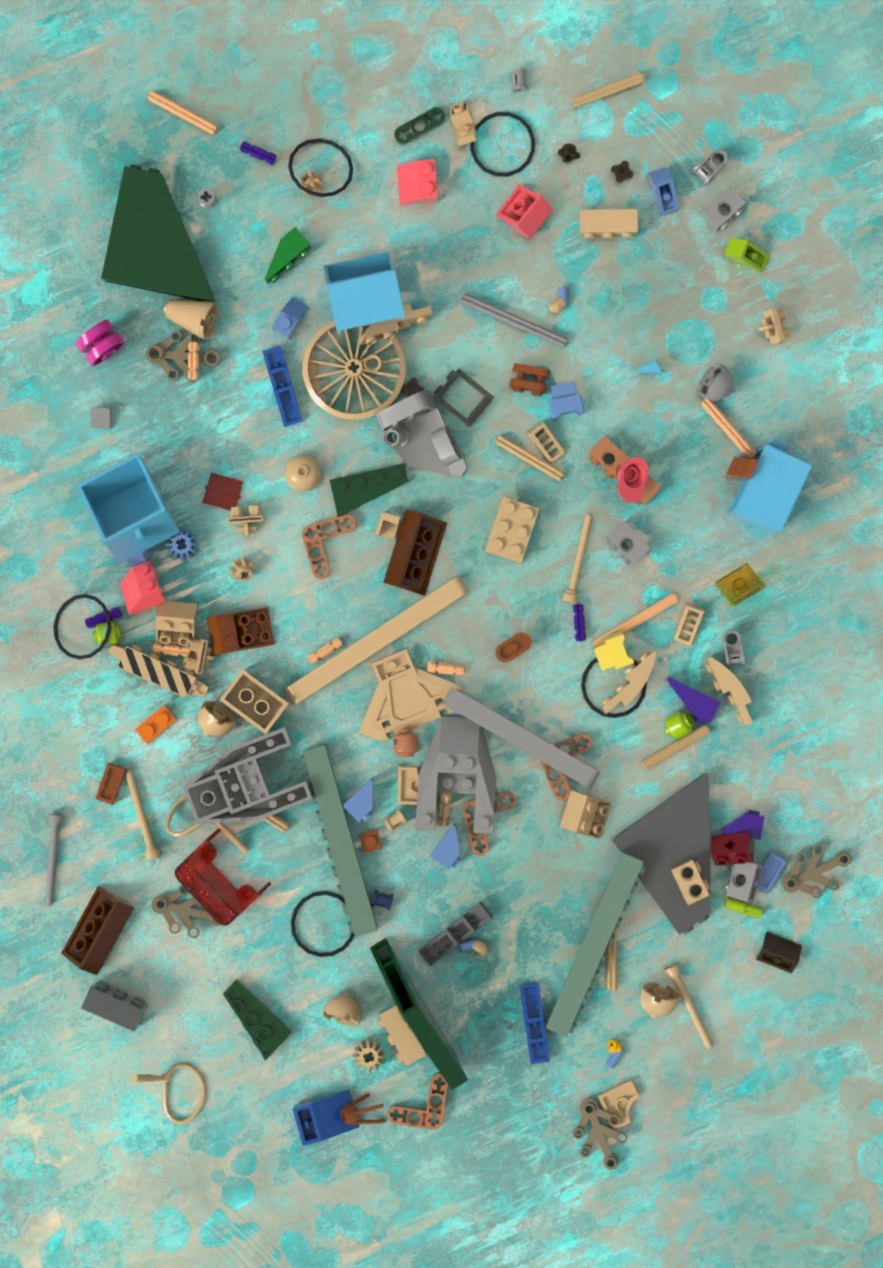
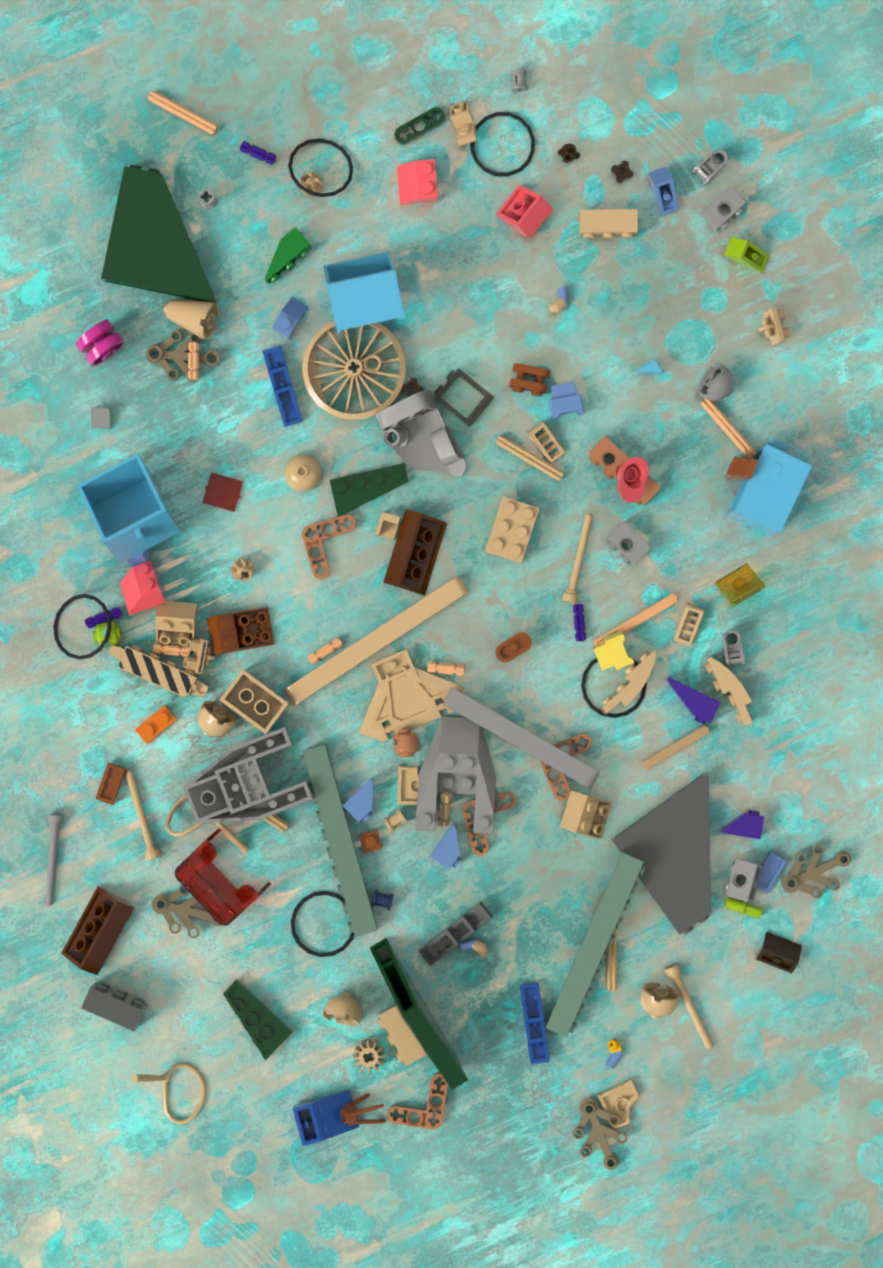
(175, 547): medium blue gear -> none
(254, 517): tan hips -> none
(388, 329): tan slope -> none
(514, 320): light grey axle -> none
(608, 90): tan axle -> none
(679, 724): lime head -> none
(686, 883): tan brick -> none
(732, 849): dark red brick -> none

